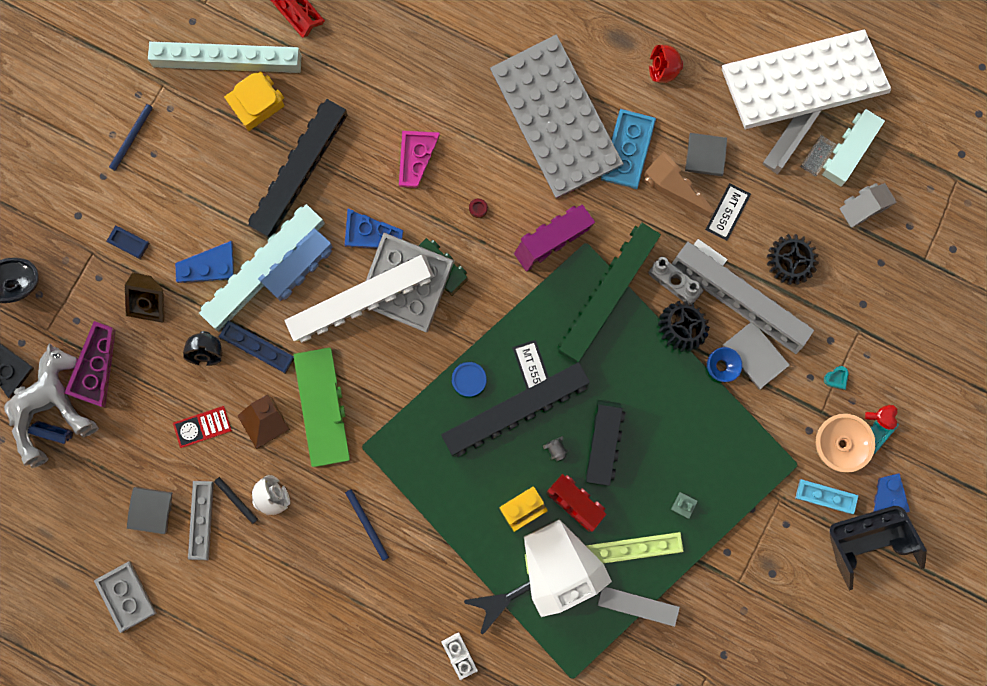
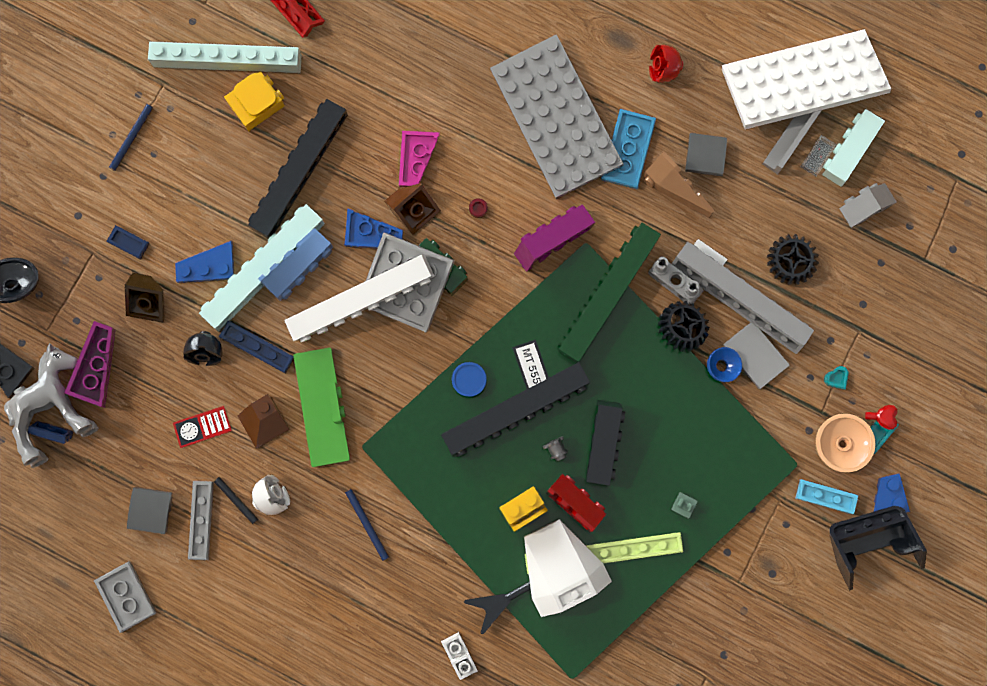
(412, 206): none -> reddish brown slope
(638, 606): light grey tile -> none
(728, 211): sticker -> none

